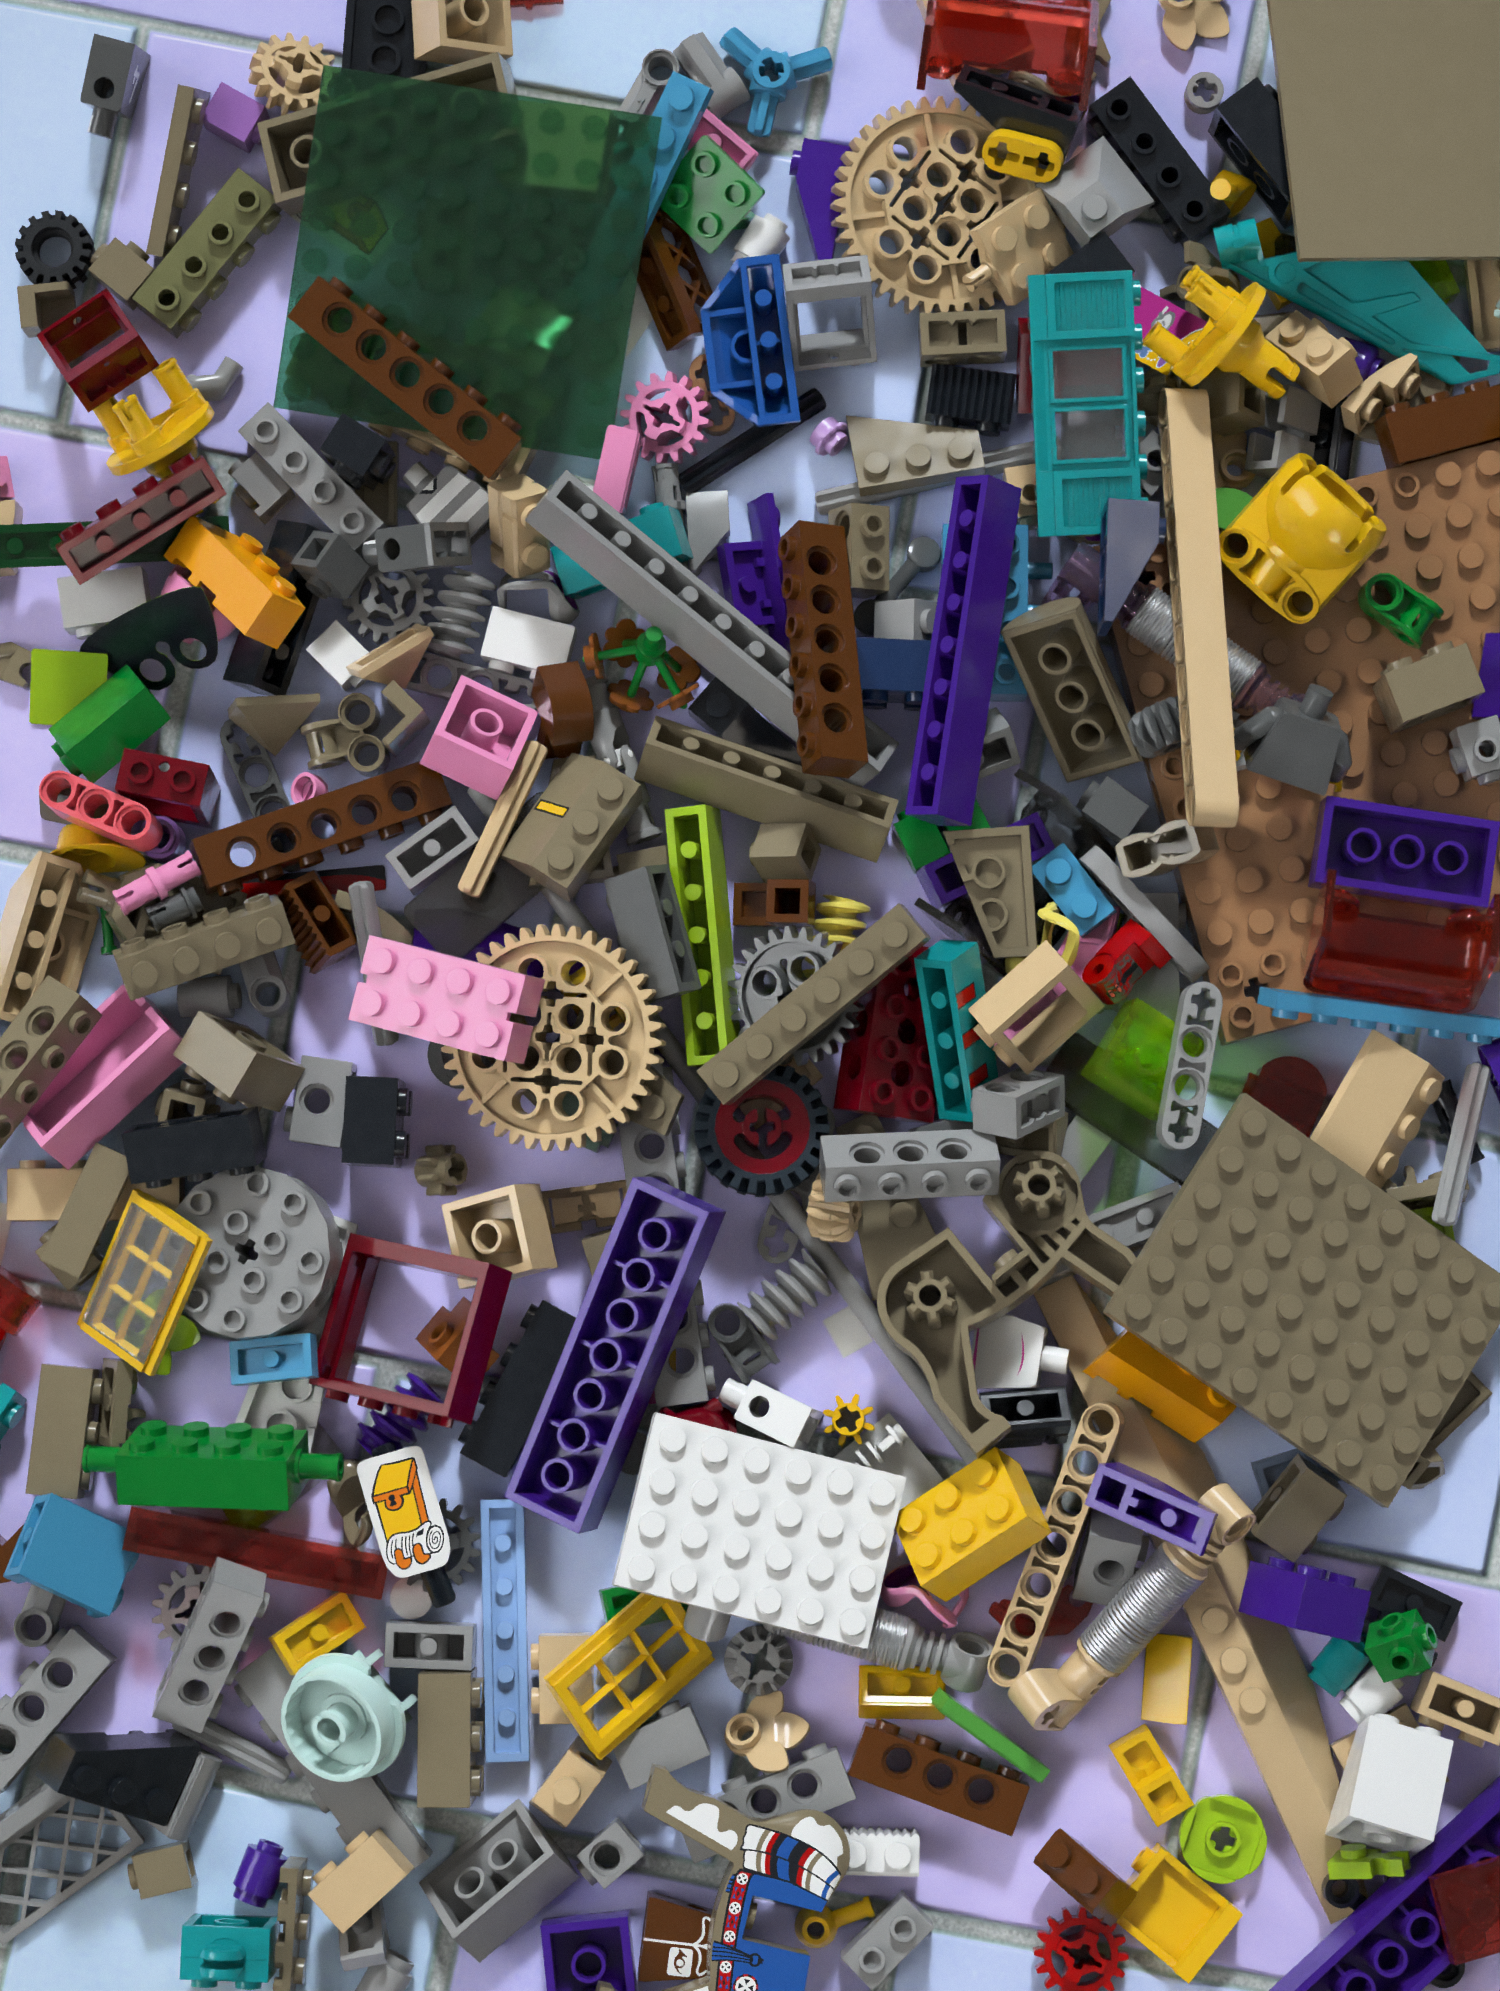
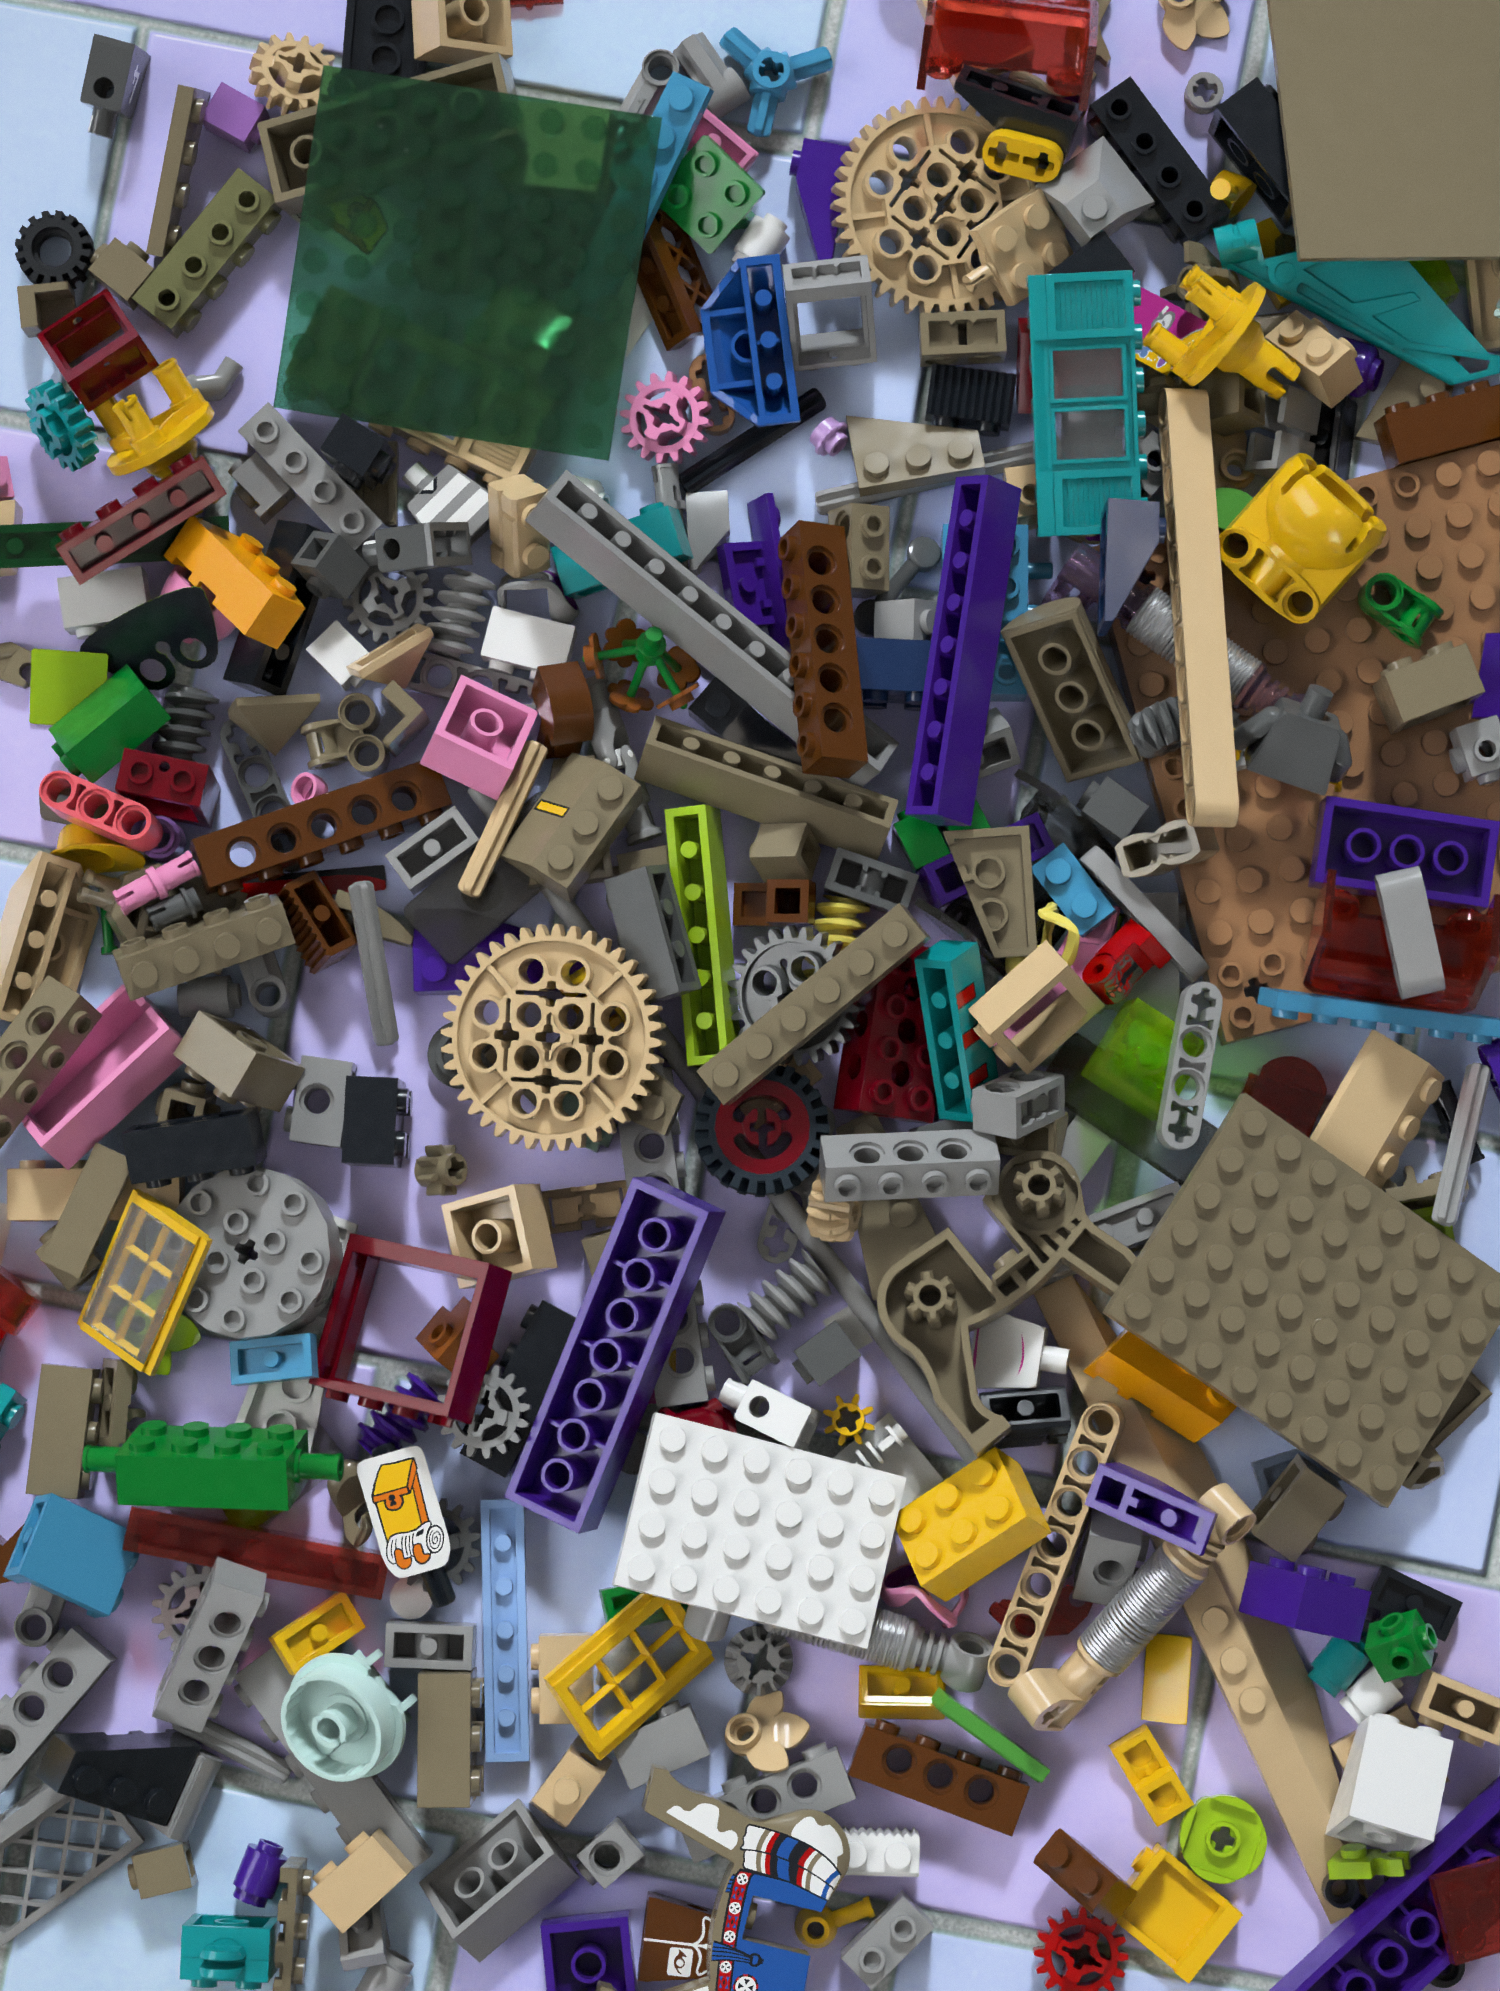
(62, 425): none -> teal gear
(185, 723): none -> dark grey piece
(315, 316): reddish brown brick -> none
(446, 999): bright pink piece -> none
(502, 1417): none -> light grey gear
(618, 466): bright pink slope -> none
(825, 1354): none -> dark grey brick
(869, 881): none -> dark grey brick
(1387, 385): tan slope -> none
(1410, 932): none -> light grey beam

